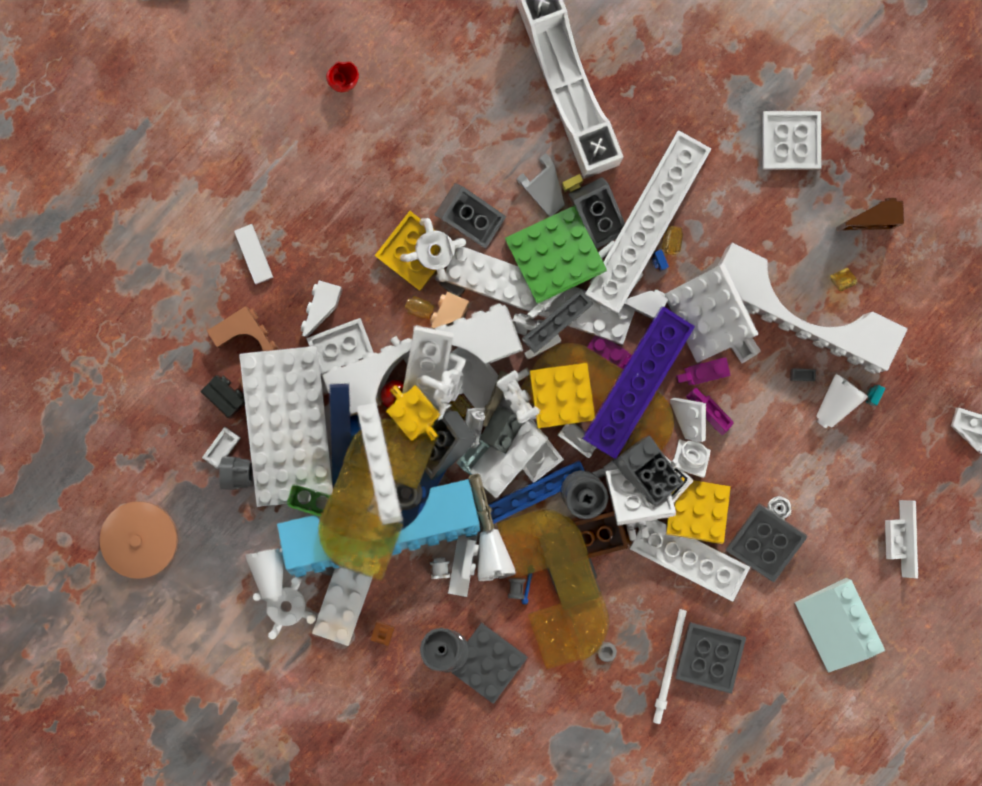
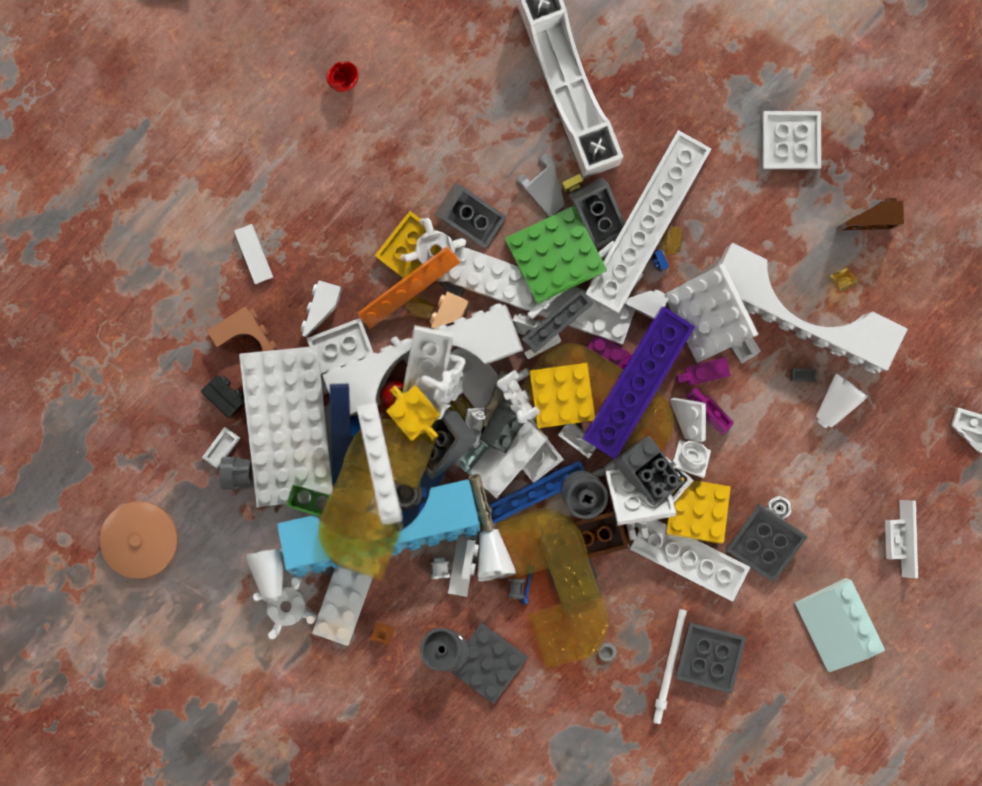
(409, 287): none -> orange plate
(874, 394): teal plate -> none

